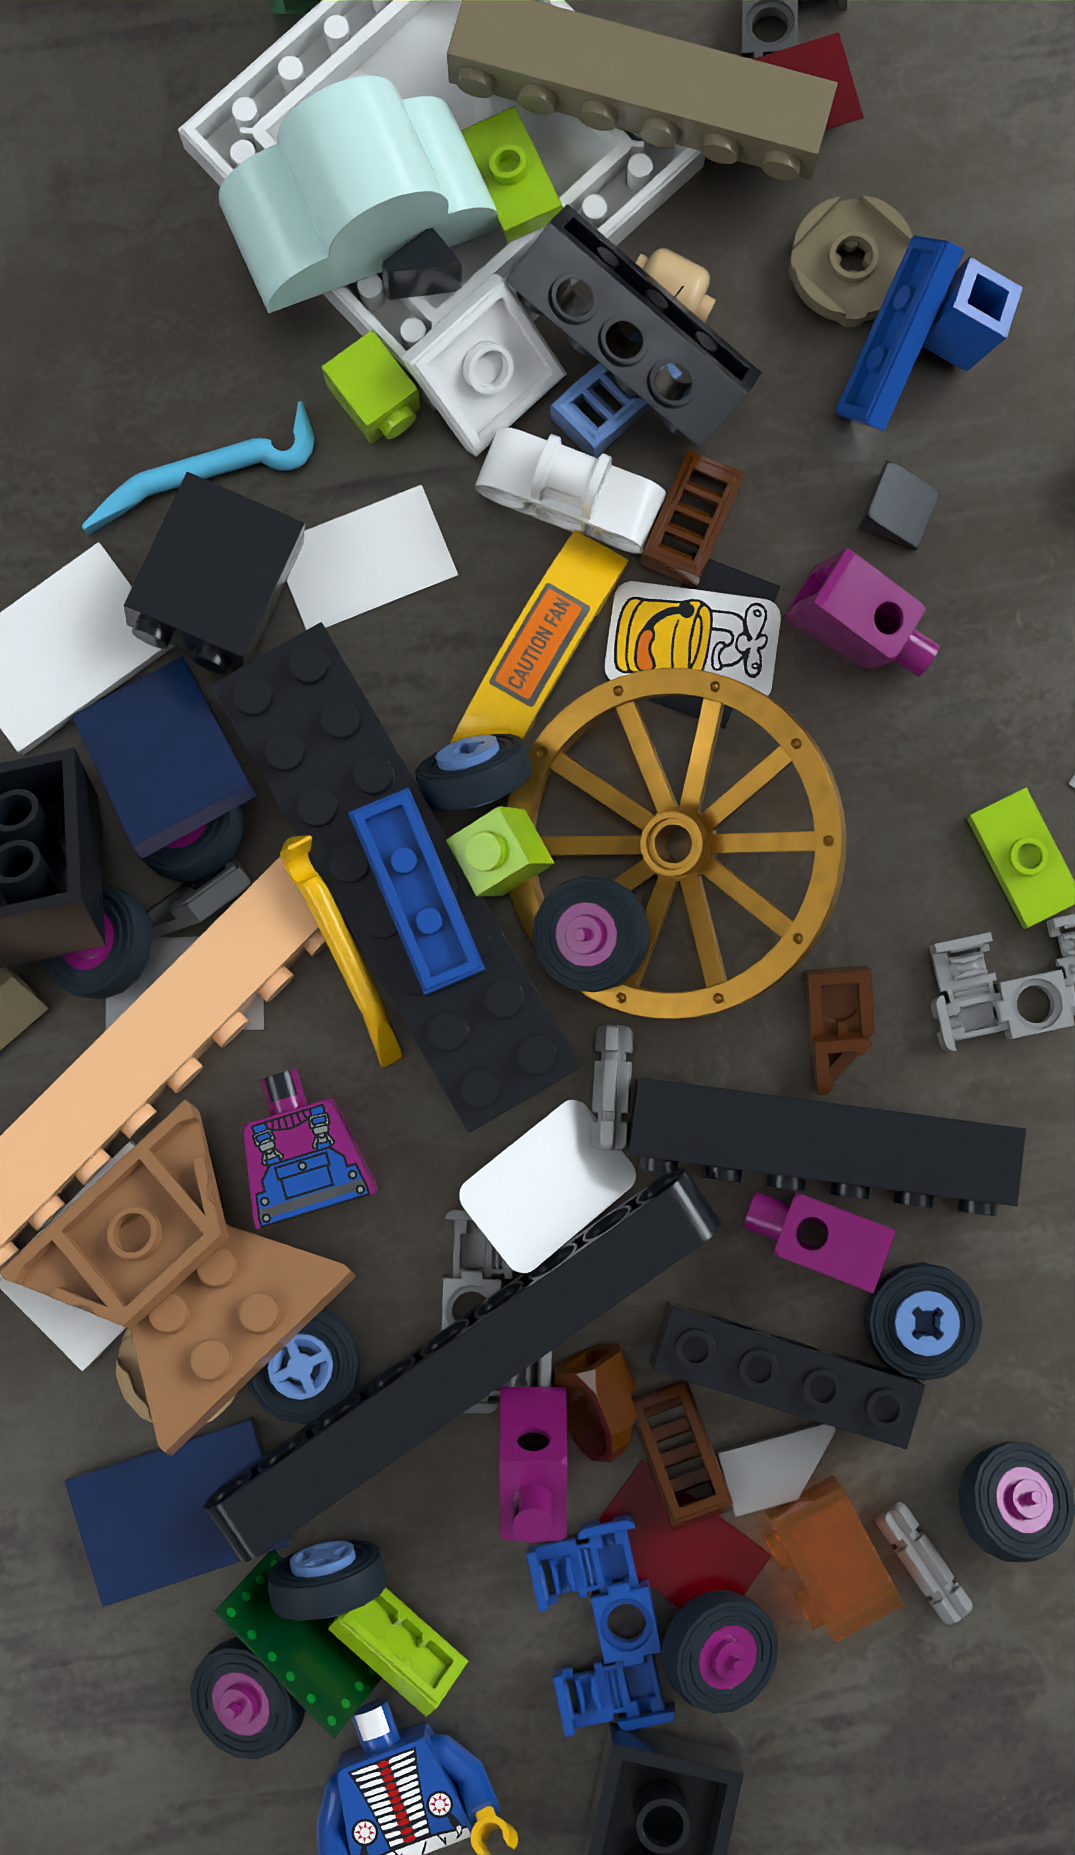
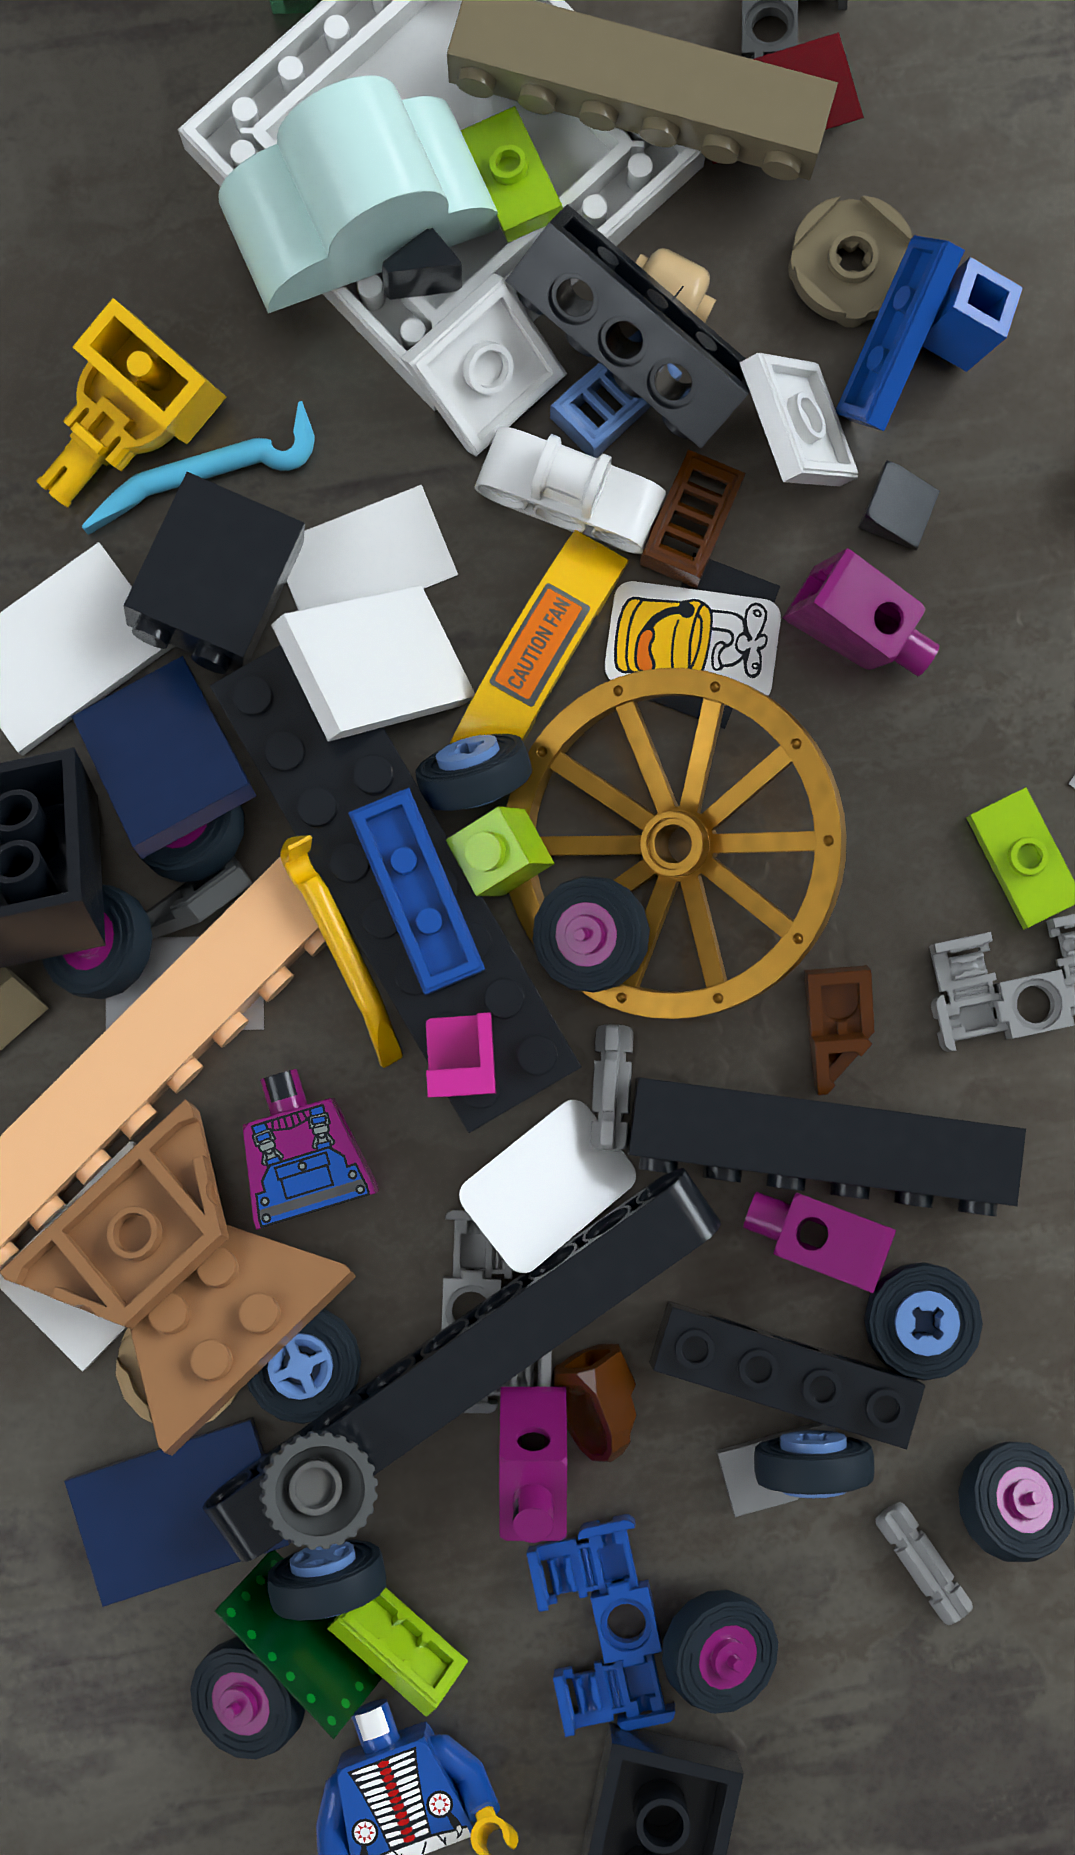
(128, 401): none -> yellow brick
(318, 1490): none -> dark grey hat
(373, 388): lime brick -> none
(373, 661): none -> white tile
(460, 1056): none -> dark pink panel
(687, 1560): dark red sticker -> none
(698, 1509): reddish brown slope -> none
(799, 420): none -> white tile
(814, 1464): none -> black wheel
(834, 1560): clear orange brick -> none

